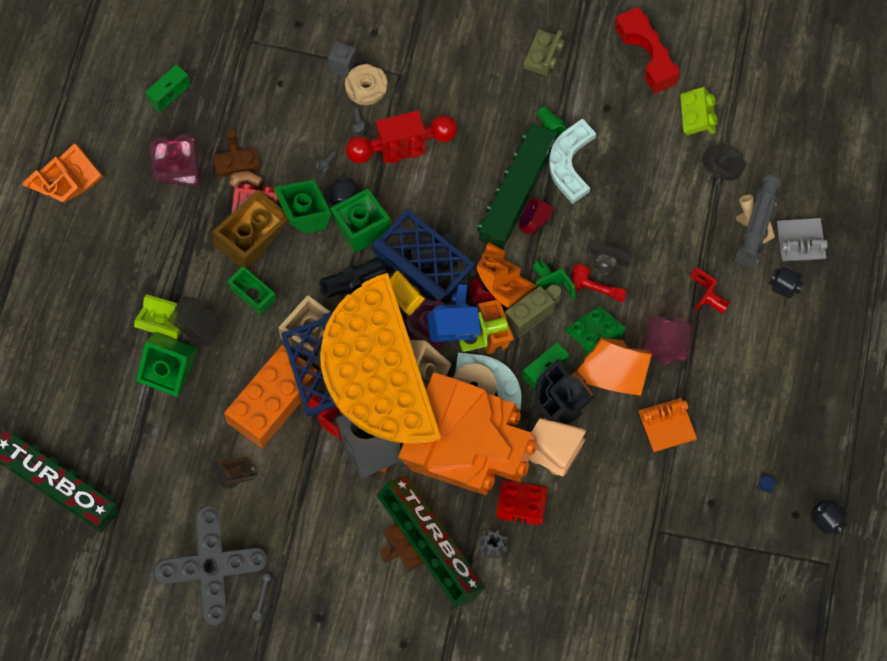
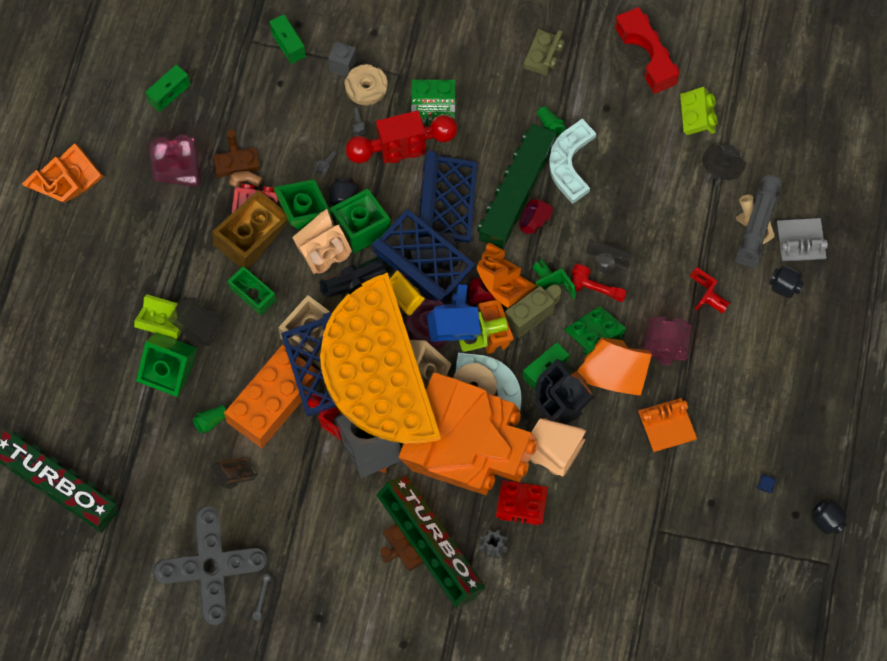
(208, 419): none -> green cone
(287, 39): none -> green piece
(322, 243): none -> light nougat piece
(429, 190): none -> dark blue fence
(433, 99): none -> green slope

